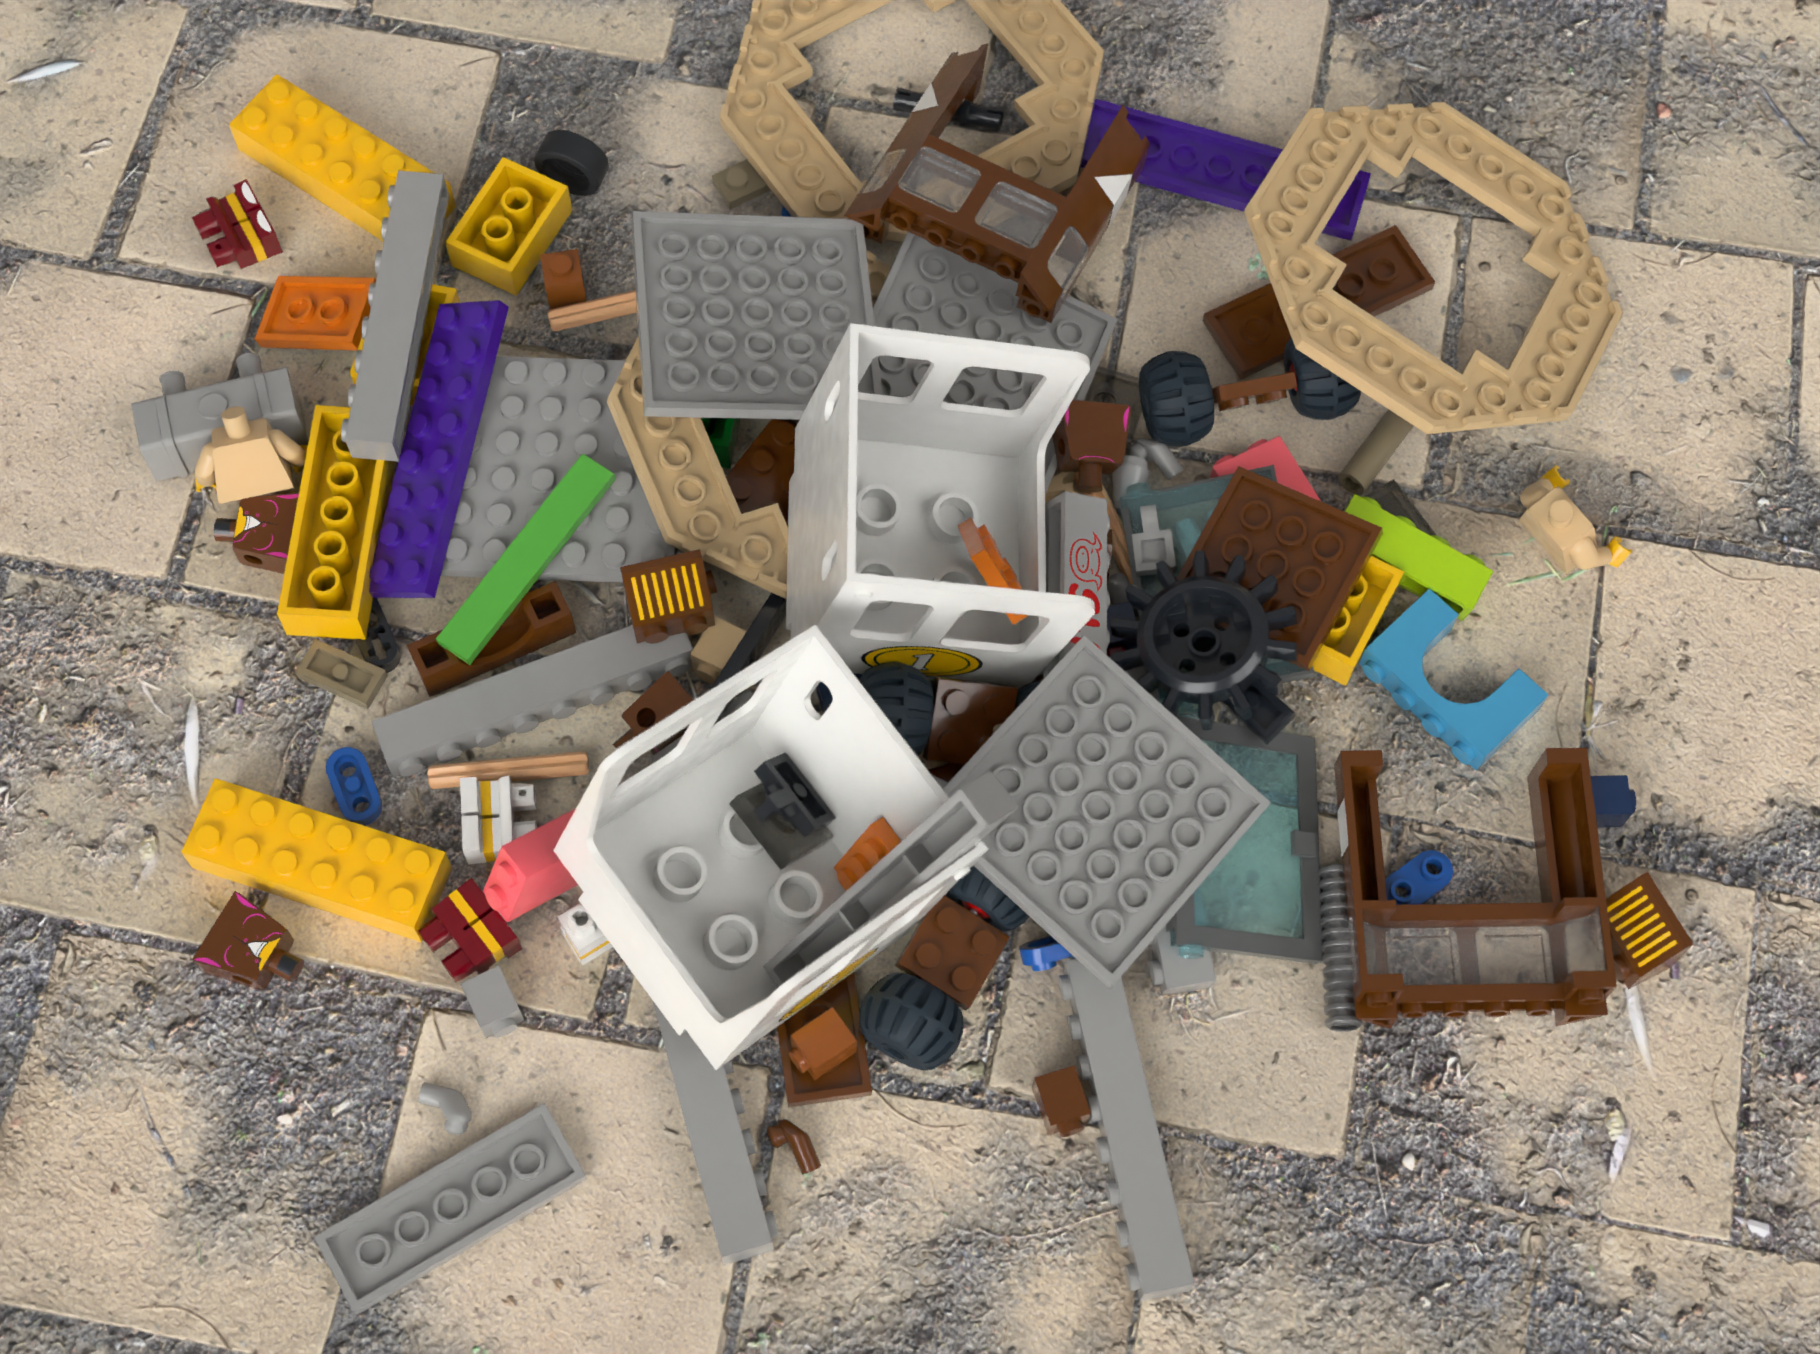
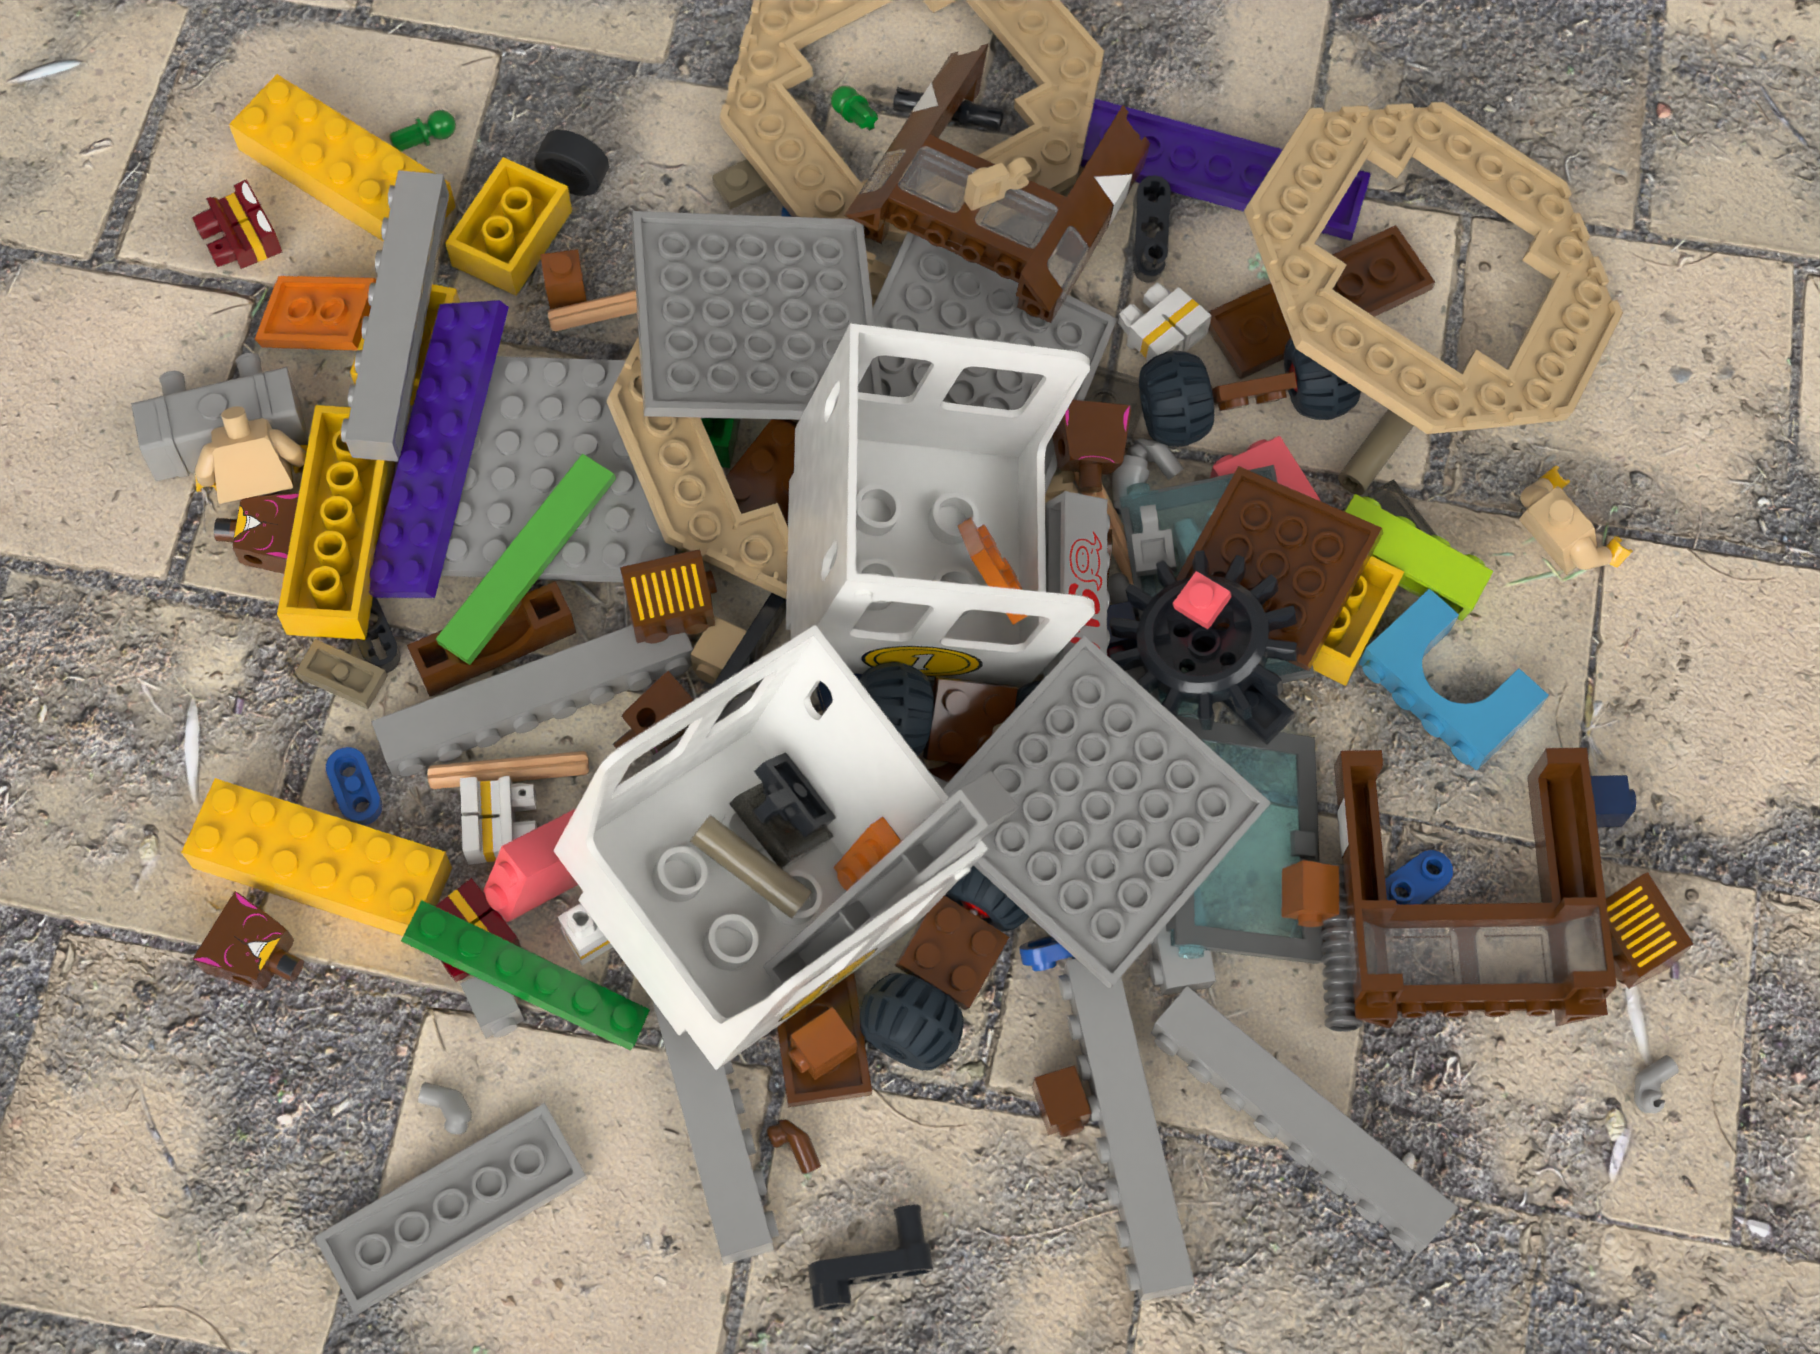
(439, 125): none -> green axle
(525, 975): none -> green plate
(750, 866): none -> dark tan piece
(832, 1277): none -> black beam
(853, 107): none -> green axle
(991, 183): none -> tan plate
(1157, 213): none -> black beam
(1170, 325): none -> white hips
(1202, 600): none -> coral plate
(1303, 1121): none -> light grey brick
(1310, 892): none -> dark orange brick
(1648, 1084): none -> light grey arm

